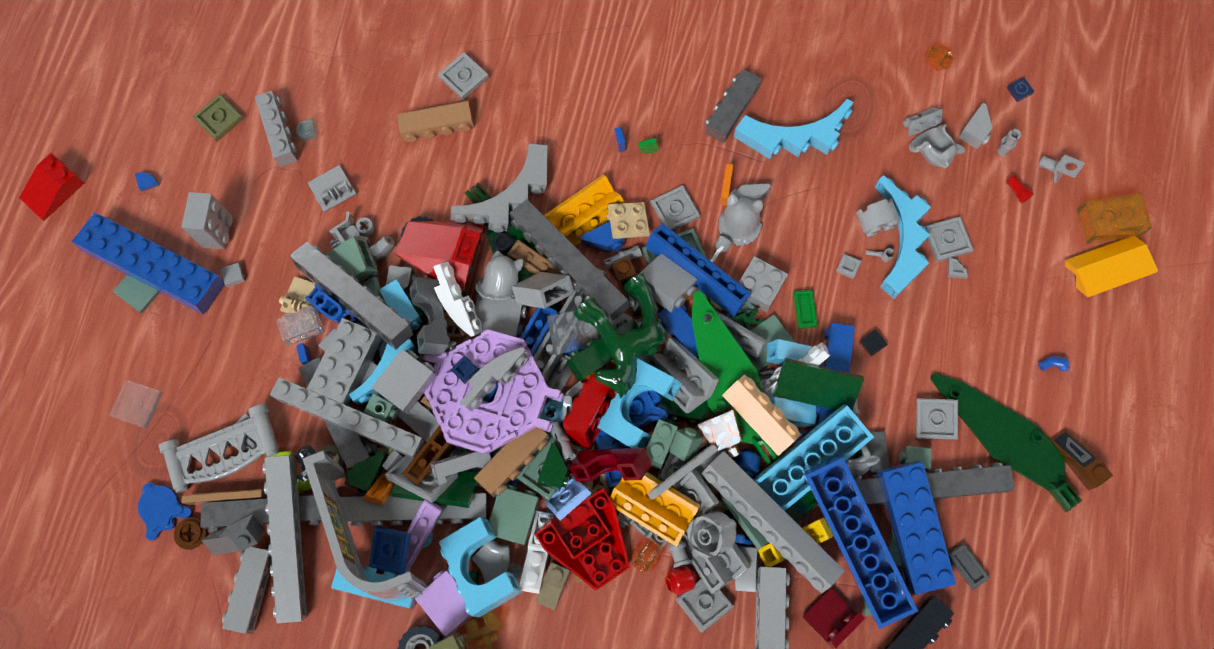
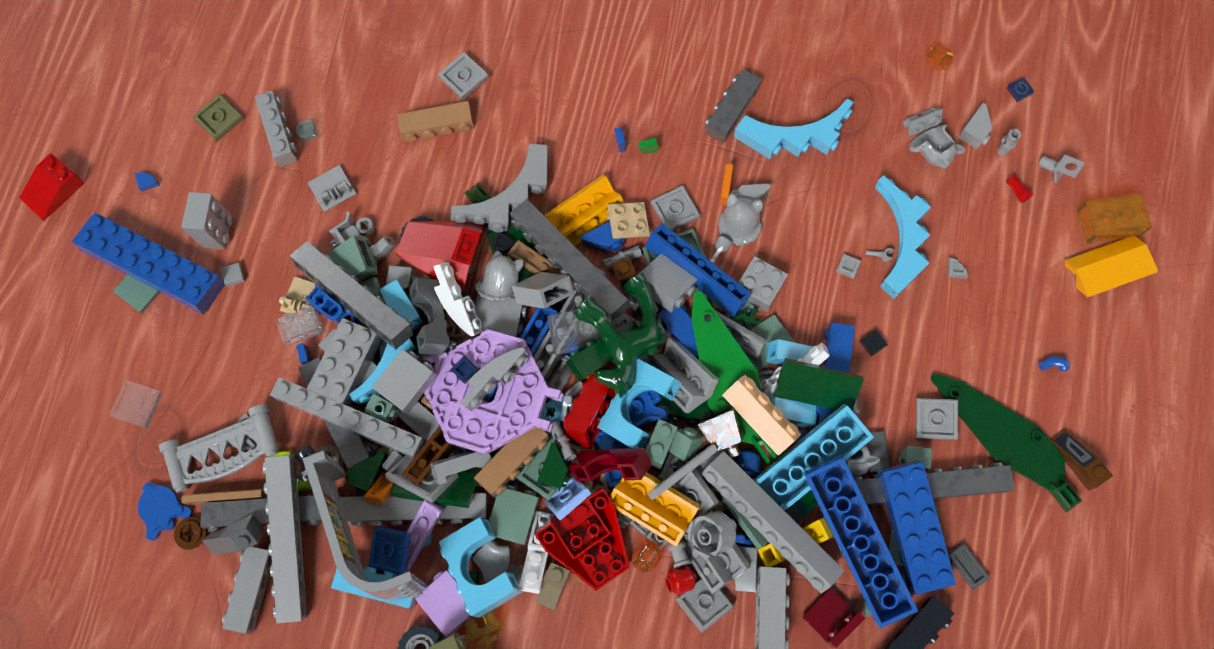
(805, 309): green tile -> none
(878, 217): light grey brick -> none
(948, 239): light grey tile -> none

